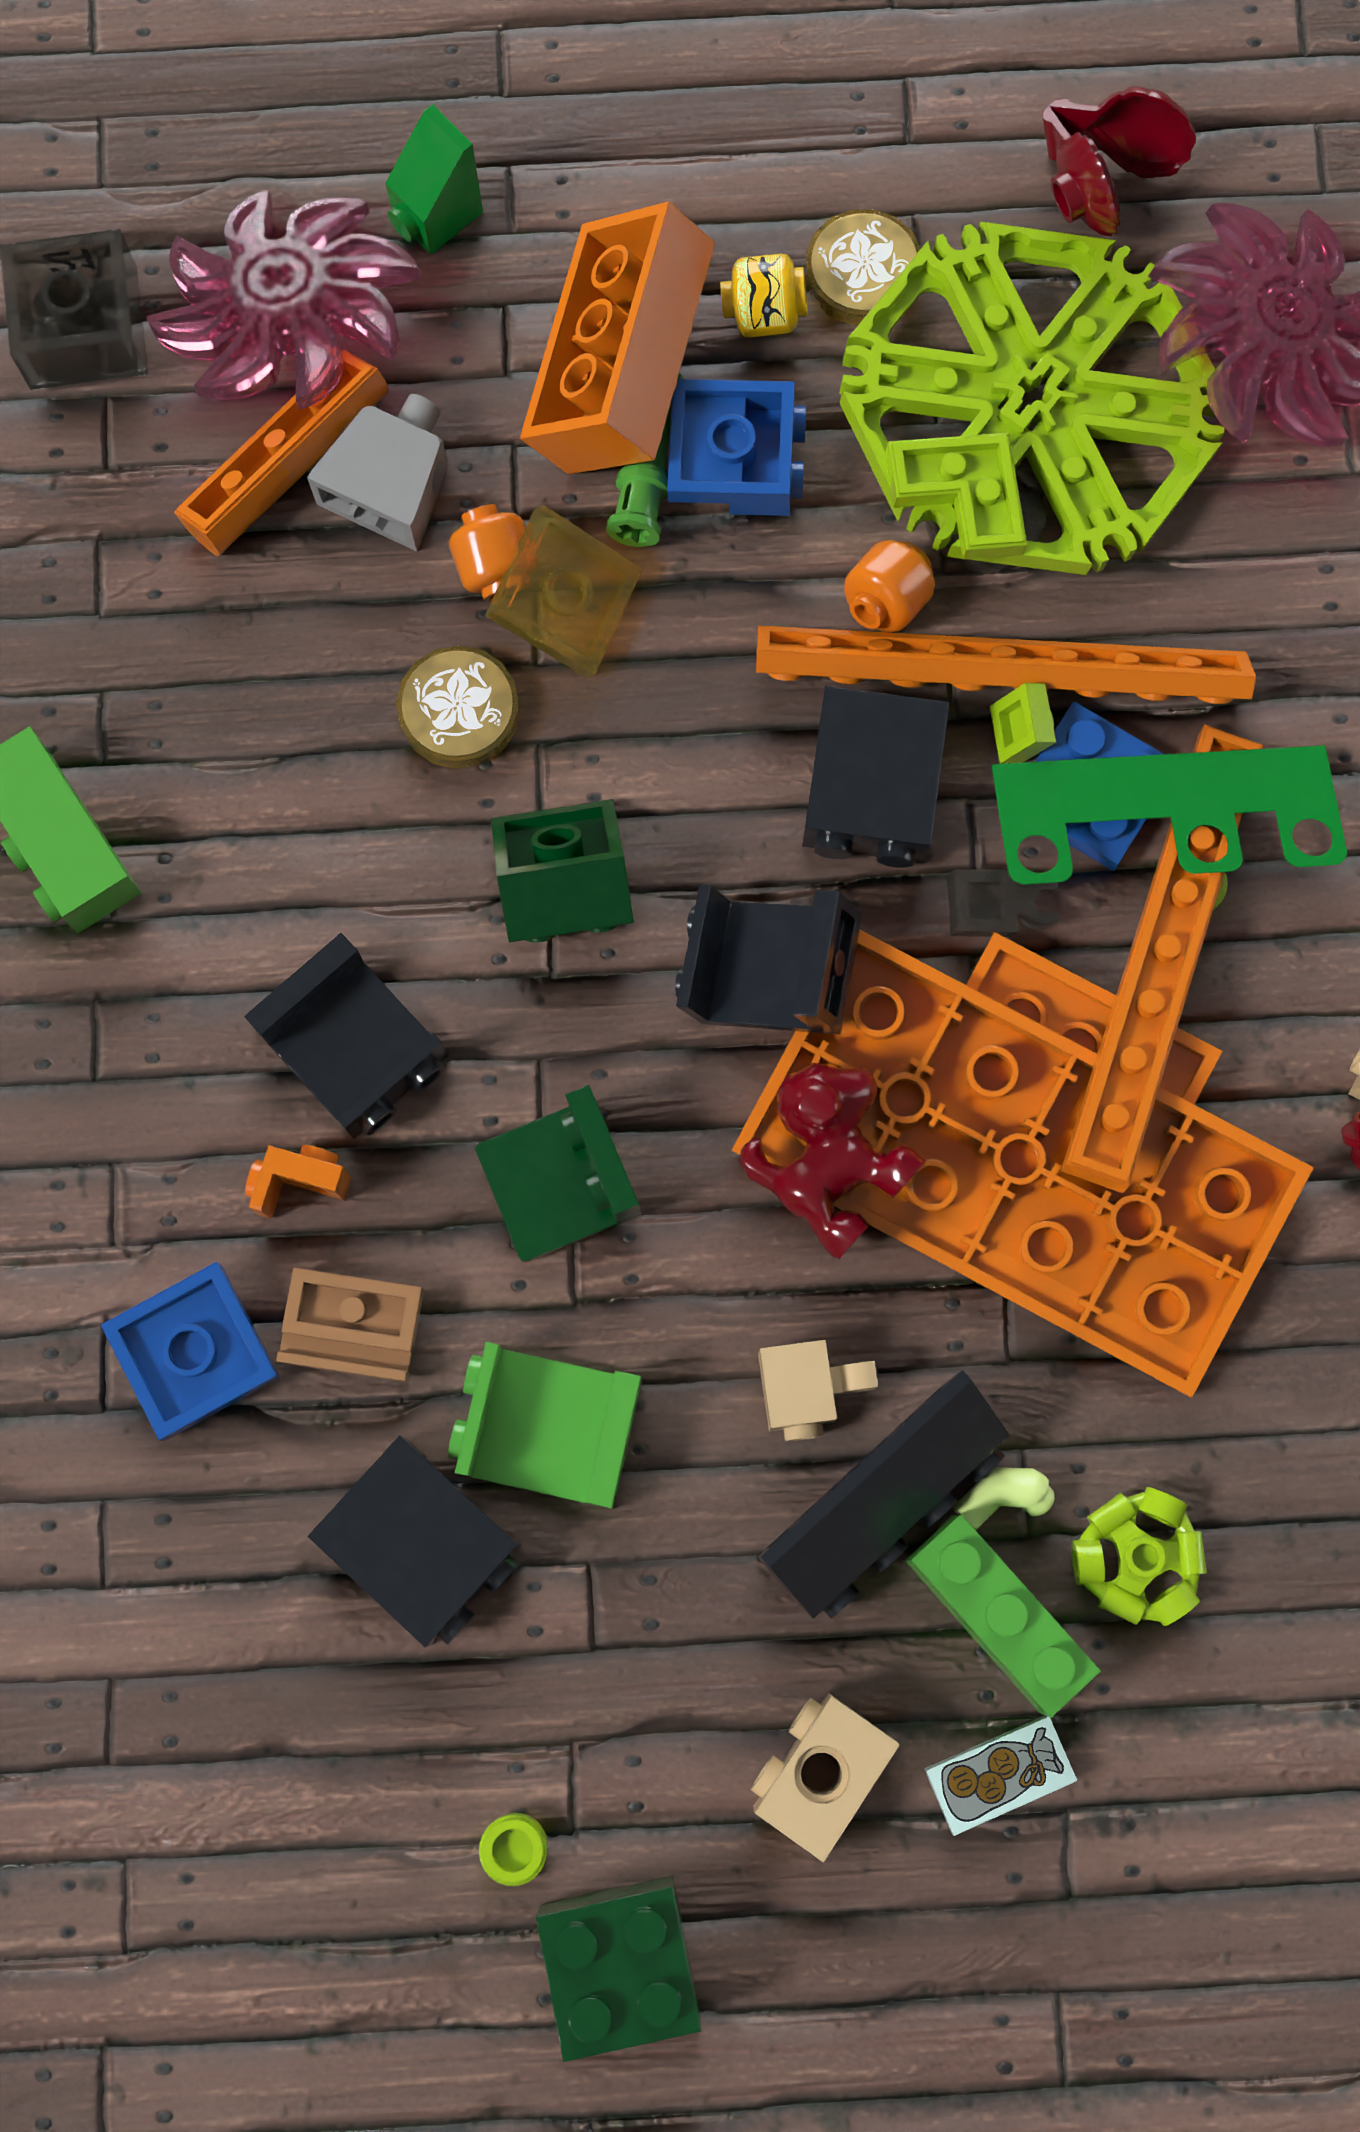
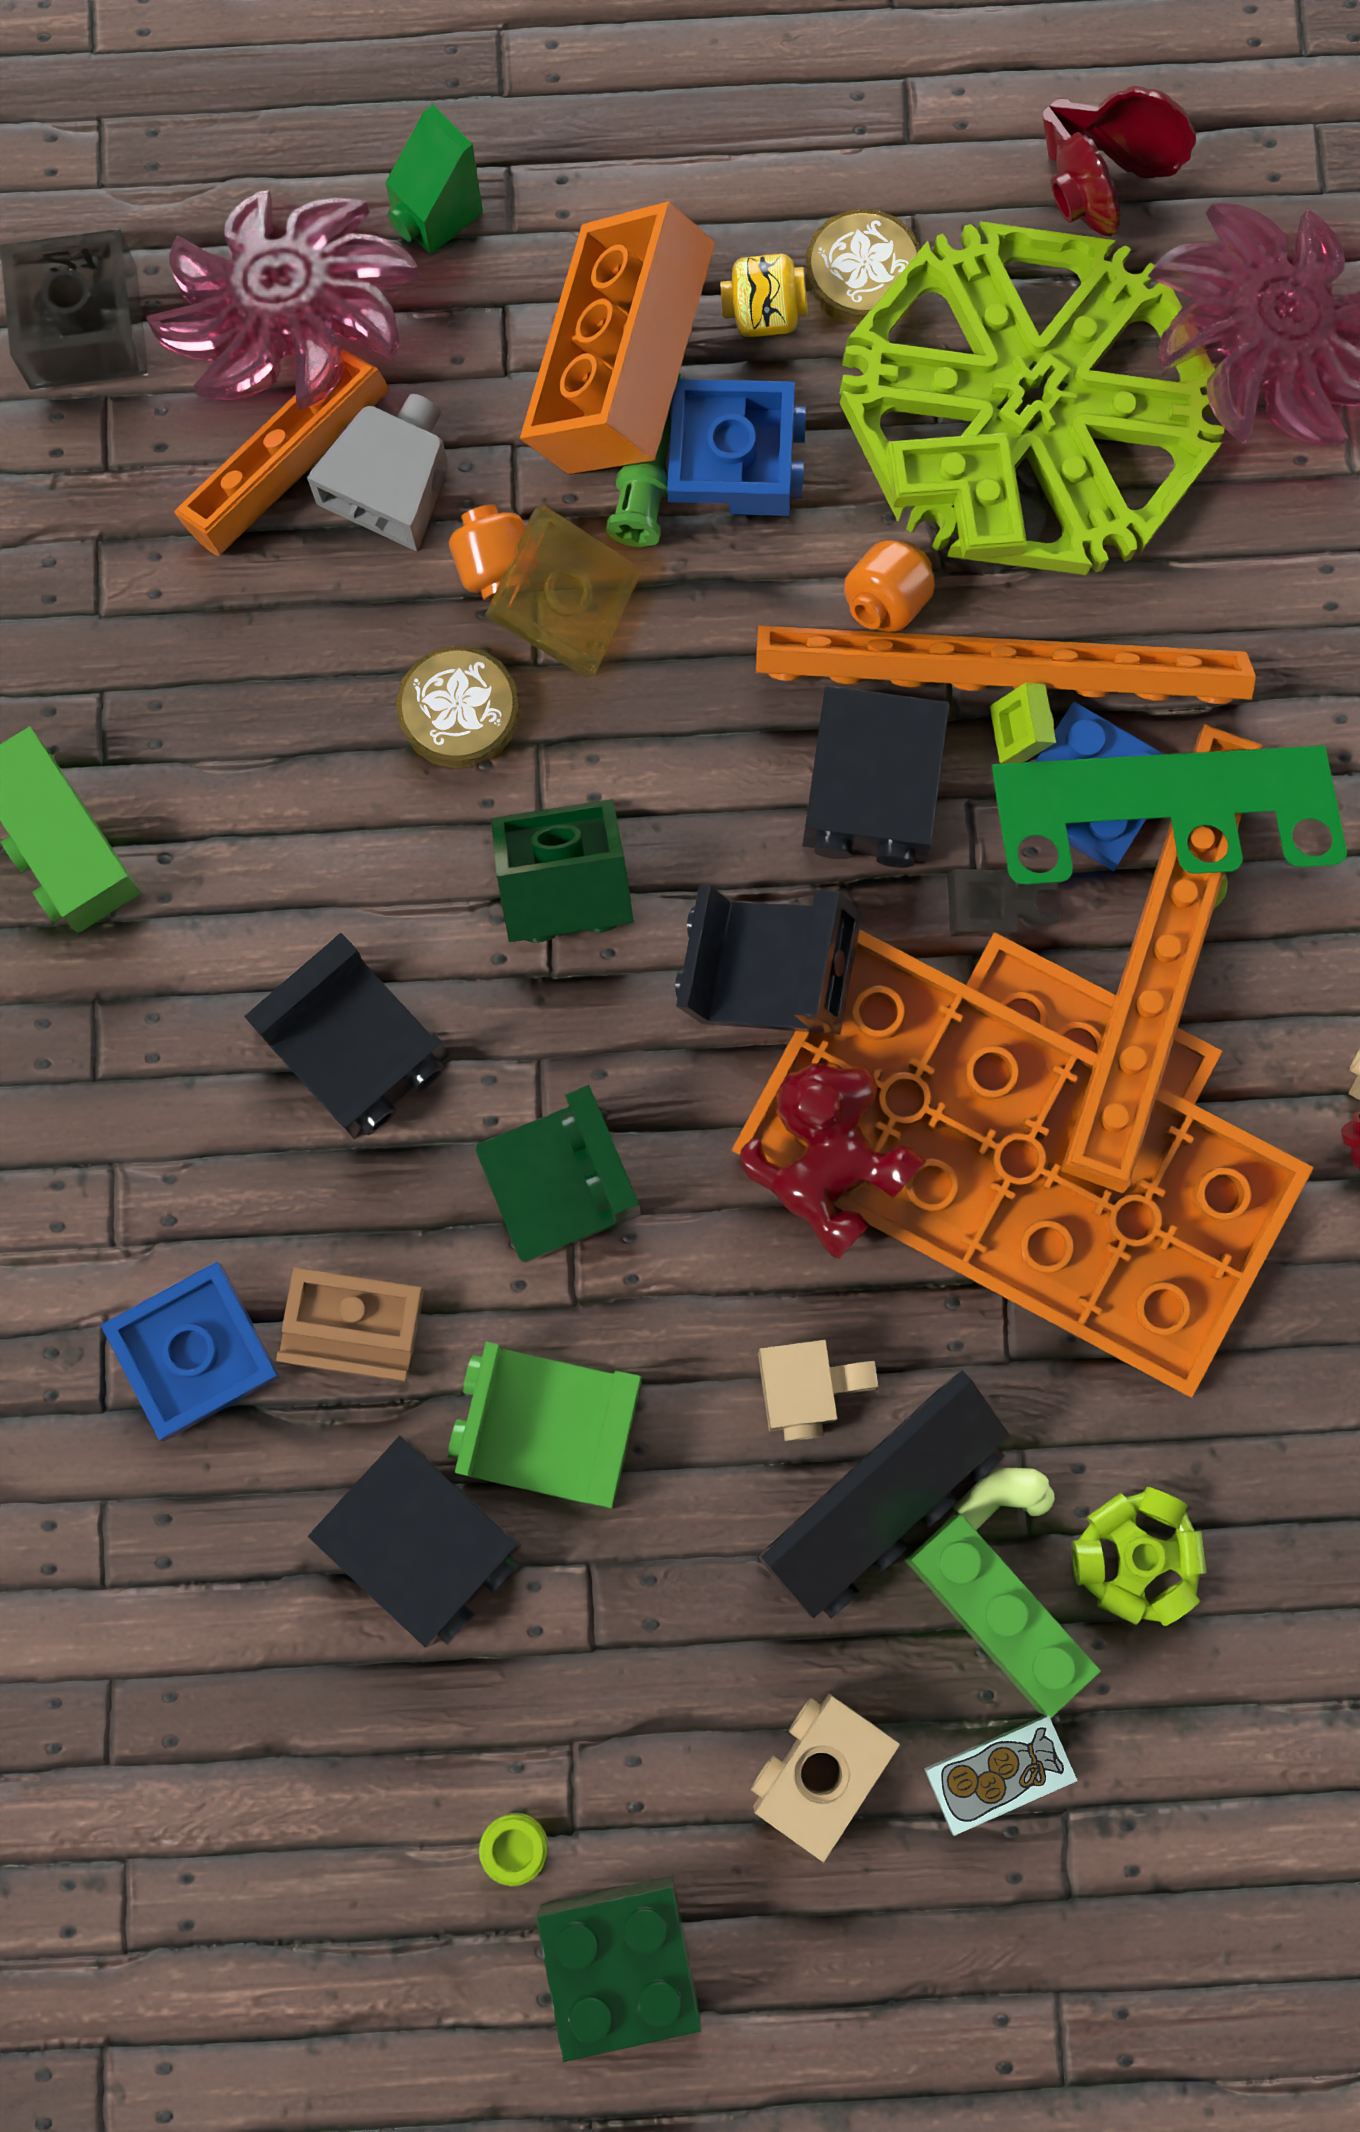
(309, 1170): orange bracket -> none

